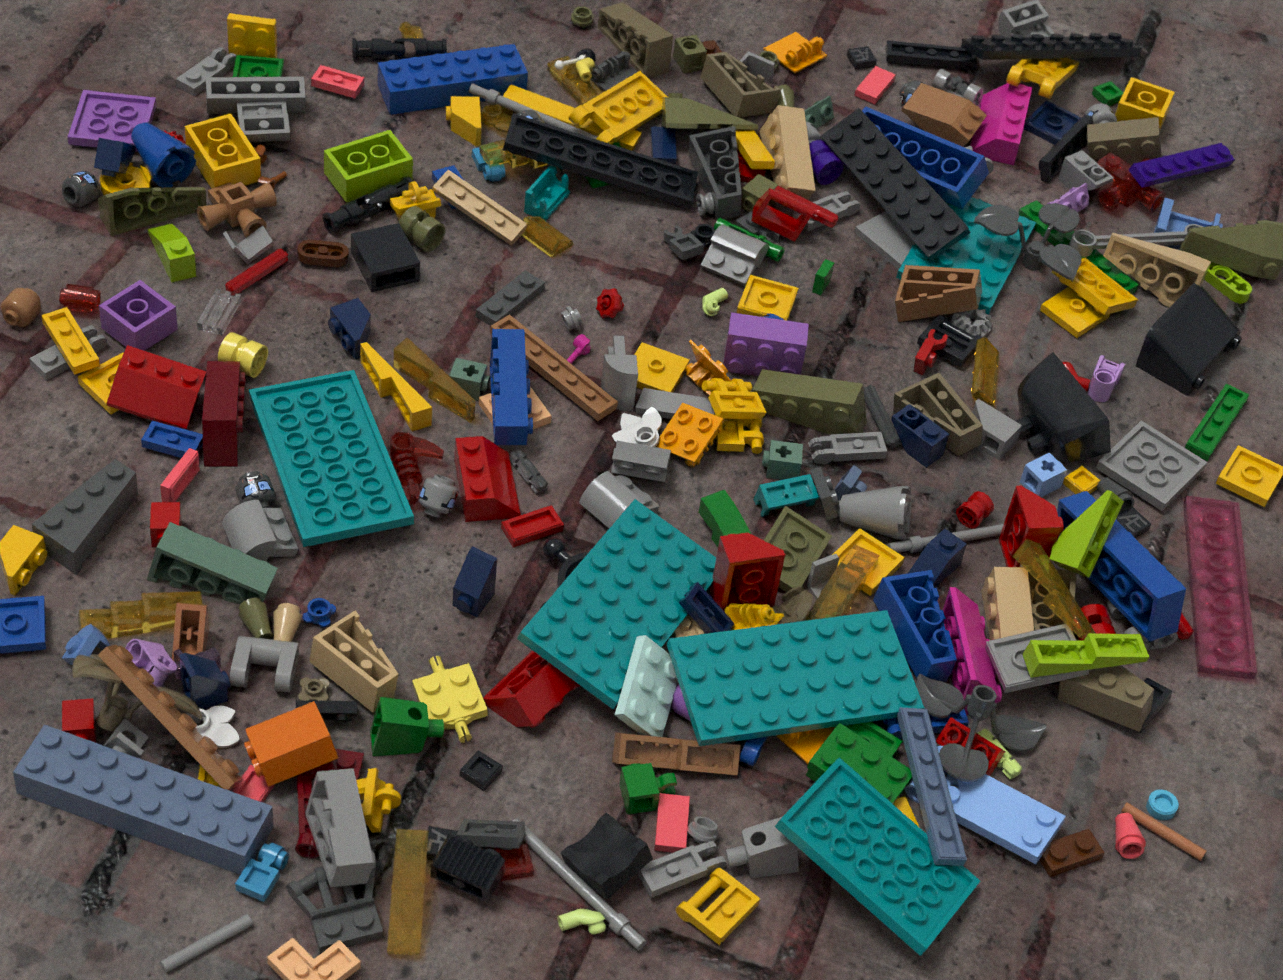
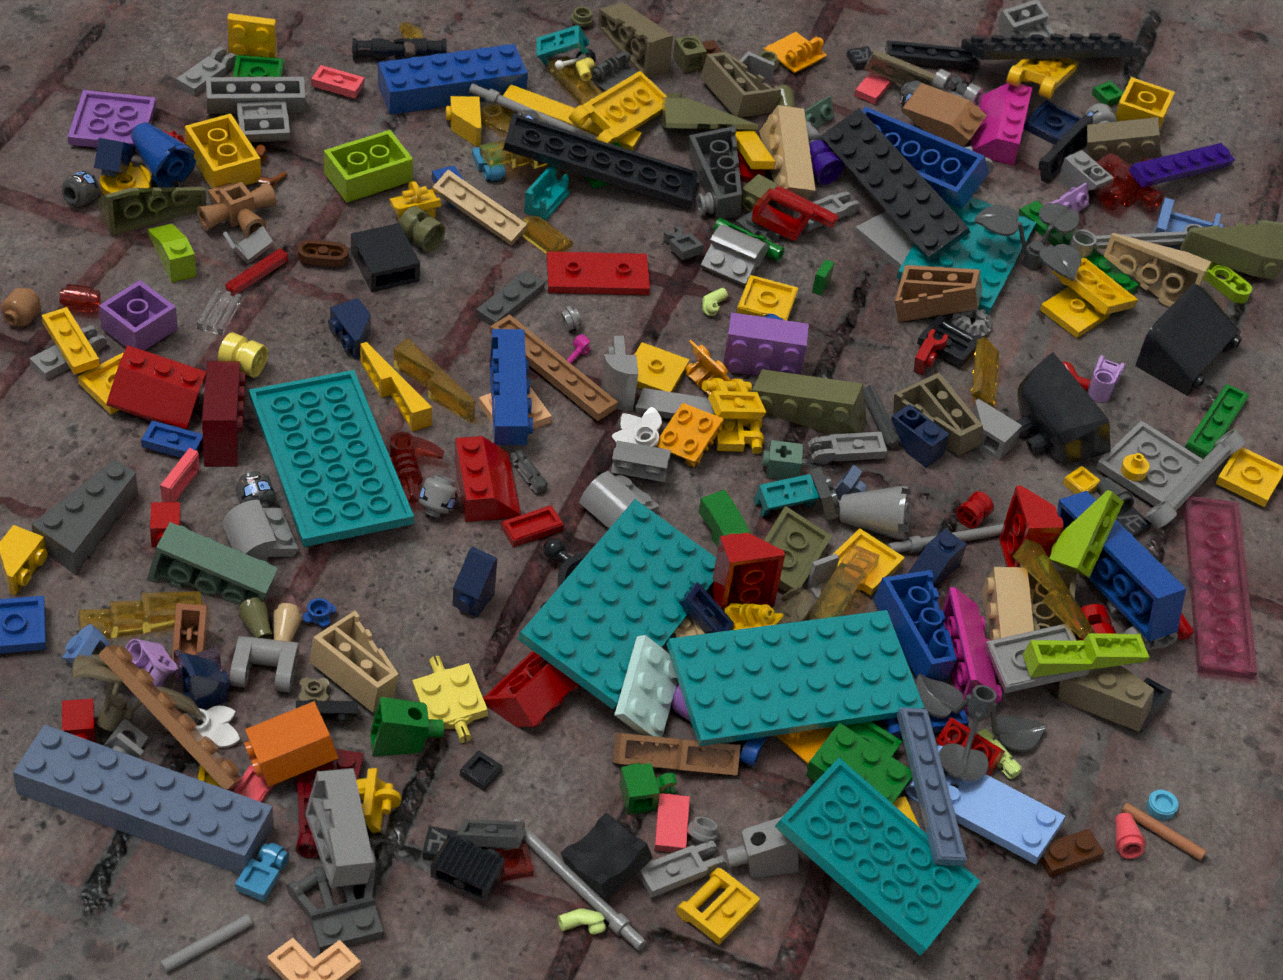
(372, 203): black piece -> none
(407, 892): clear yellow slope -> none
(471, 377): sand green brick -> none
(561, 42): none -> teal hinge
(597, 273): none -> red plate
(609, 303): red piece -> none
(663, 144): dark blue tile -> none
(703, 233): black plate -> none
(896, 69): none -> dark tan tile
(1043, 475): light blue brick -> none
(1135, 467): none -> yellow tile
(1166, 510): none -> light grey piece

